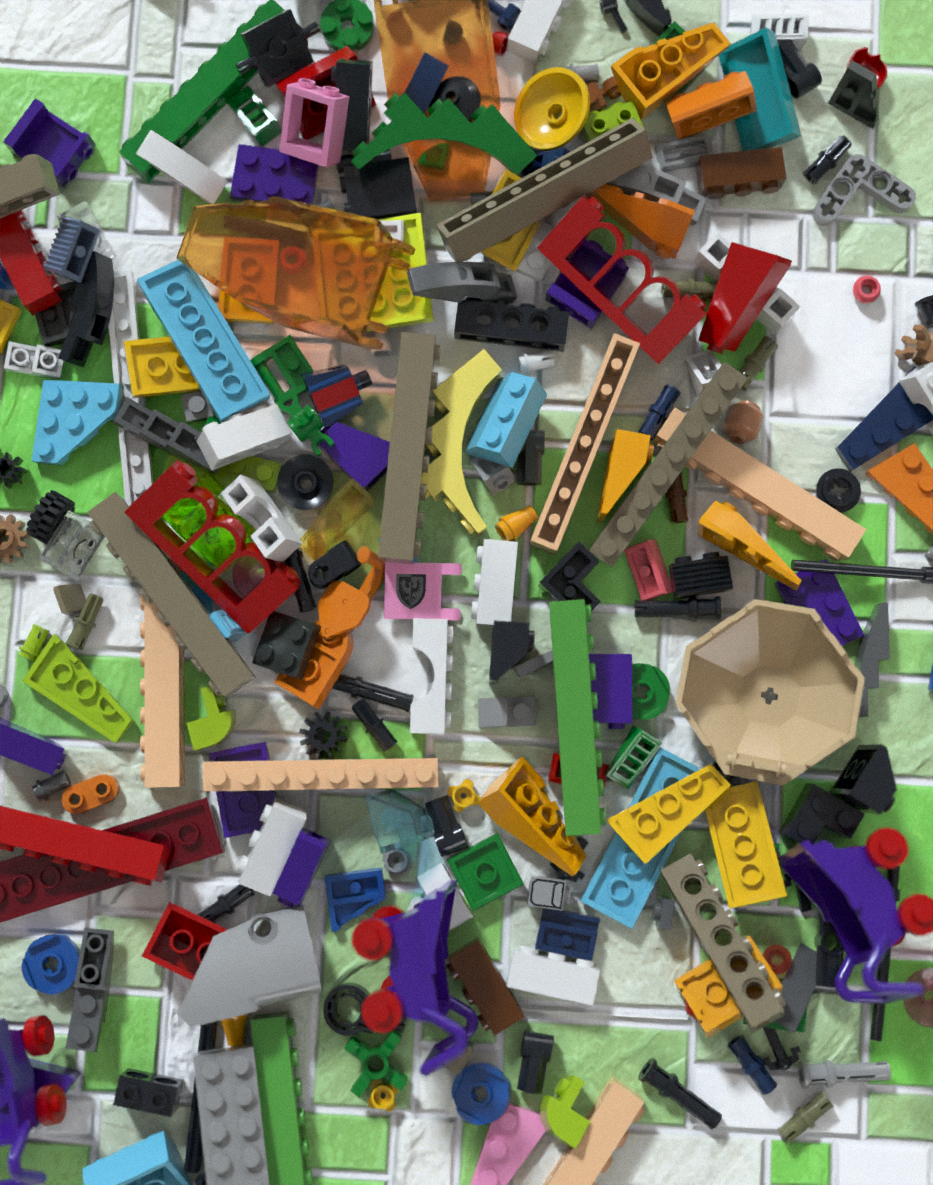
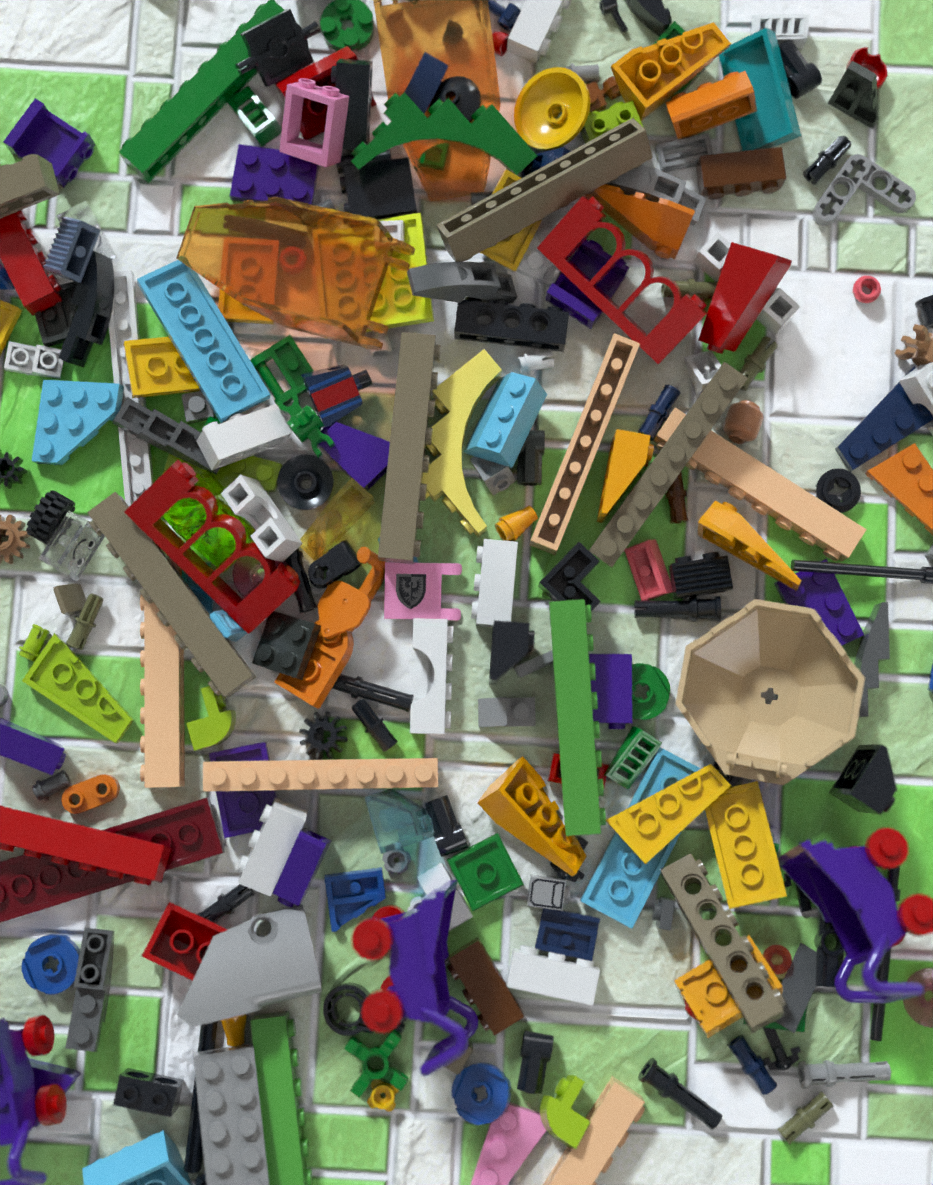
(181, 167): white slope -> none
(456, 791): yellow plate -> none
(817, 810): black brick -> none

